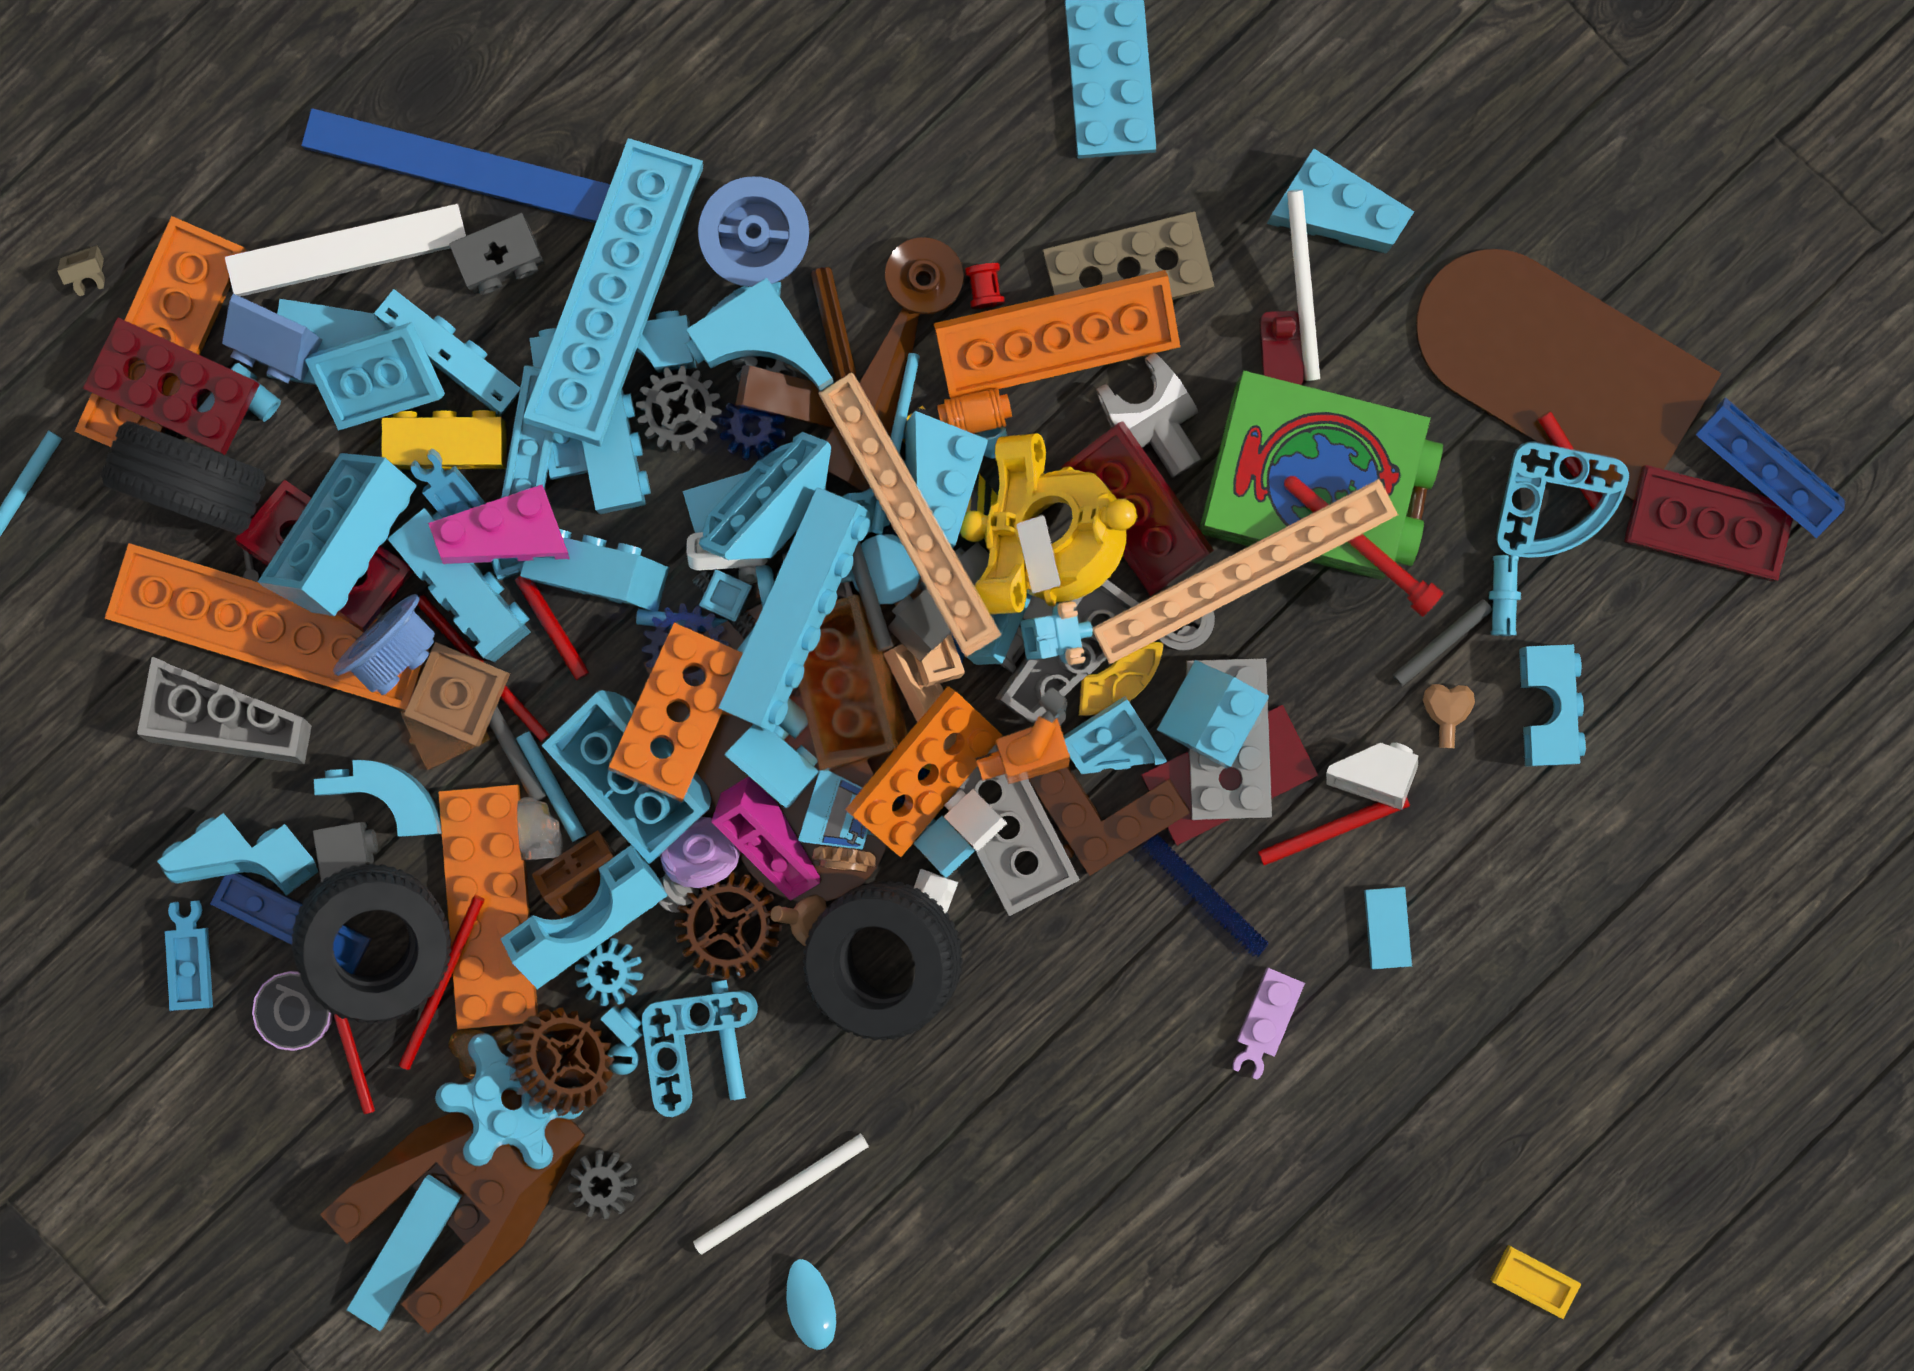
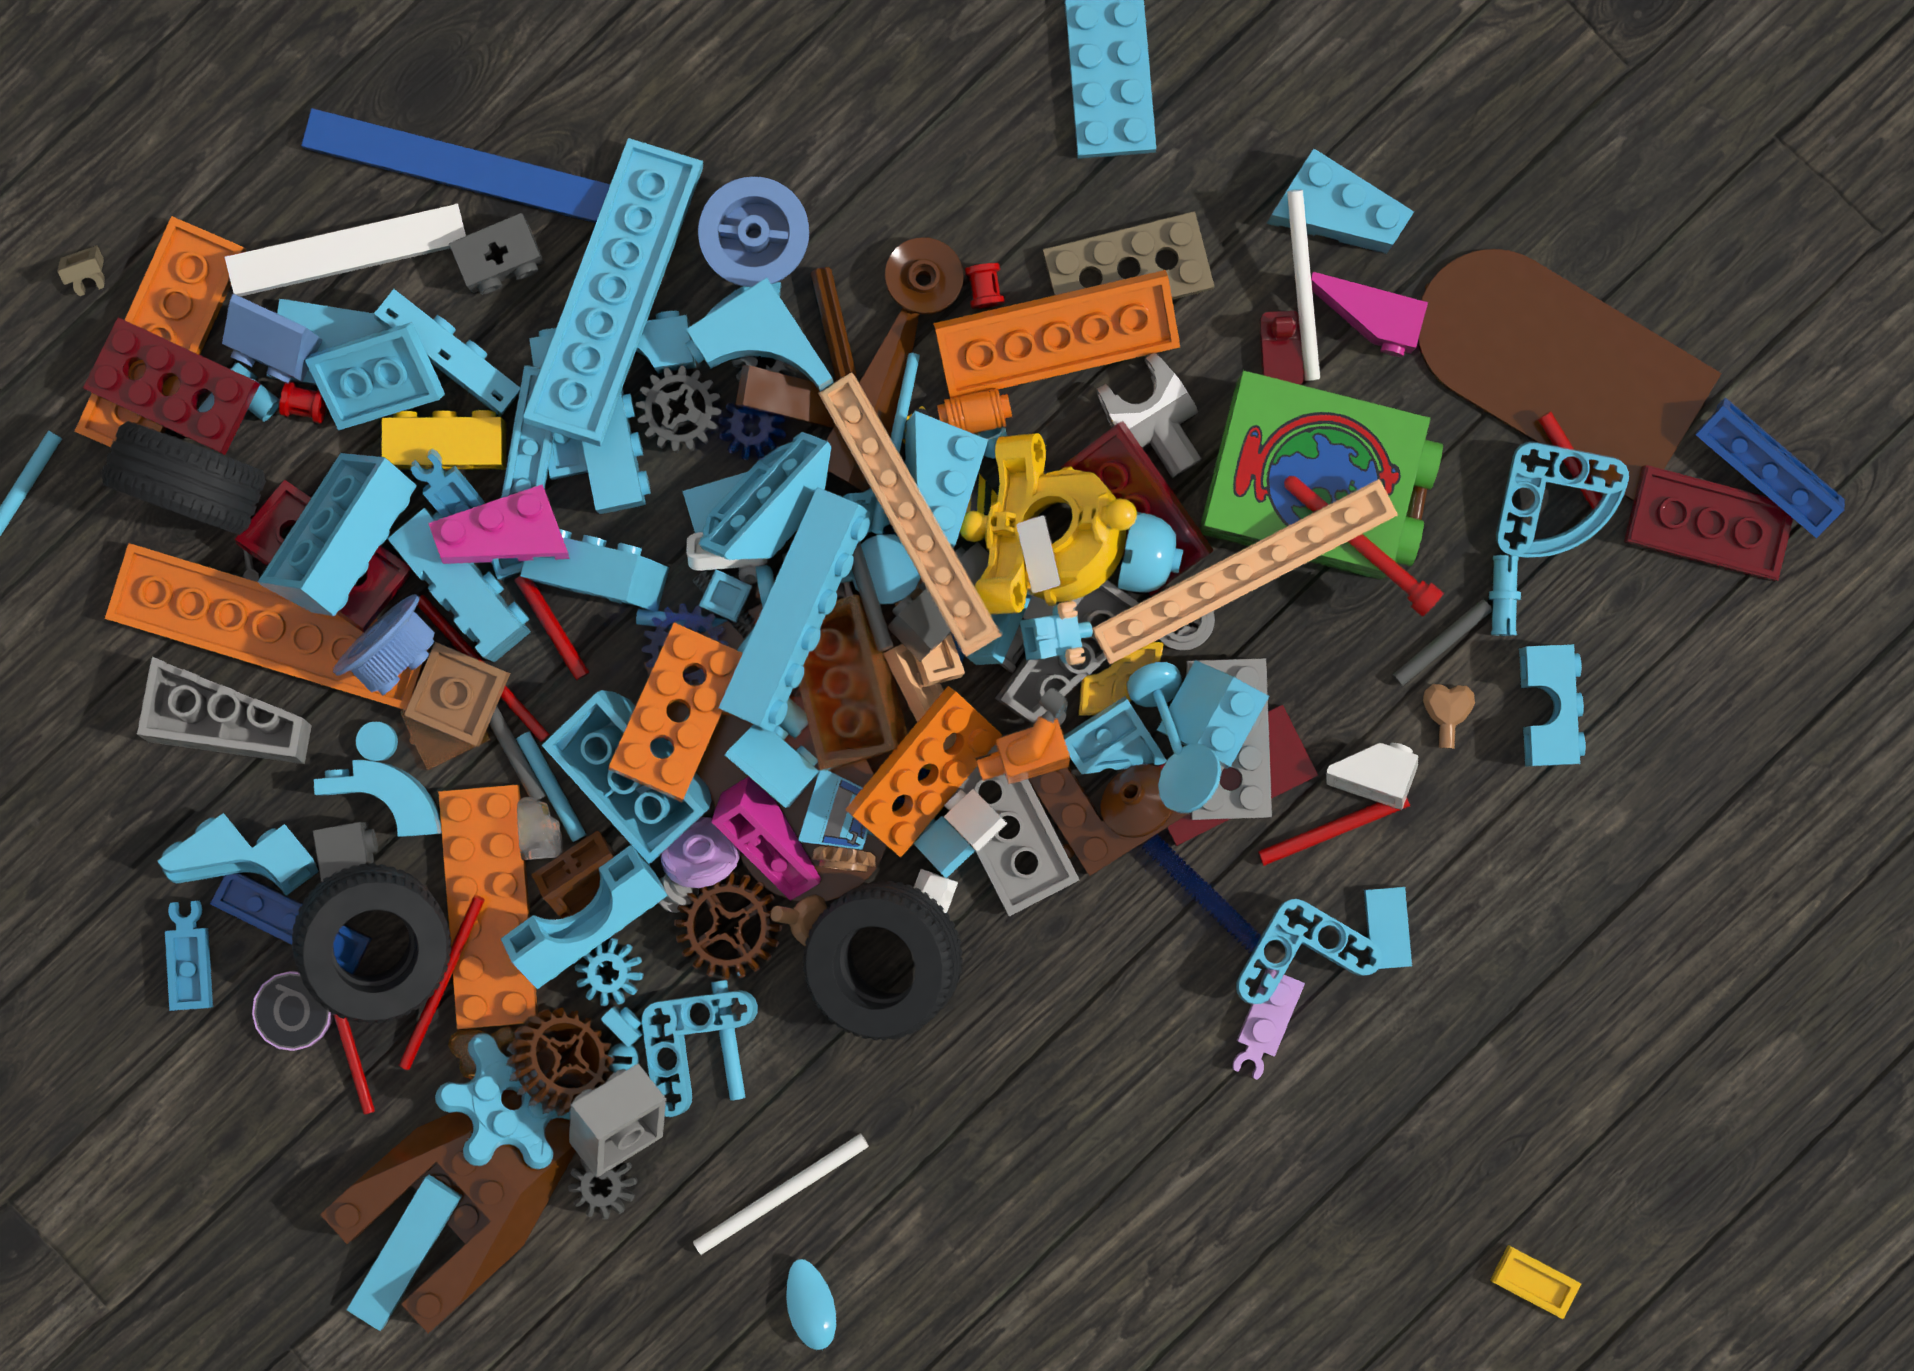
(302, 403): none -> red bush
(376, 741): none -> medium azure tile
(616, 1119): none -> light grey brick
(1139, 814): none -> reddish brown dish
(1149, 555): none -> medium azure cylinder
(1192, 770): none -> medium azure piece
(1293, 938): none -> medium azure beam
(1375, 313): none -> dark pink slope

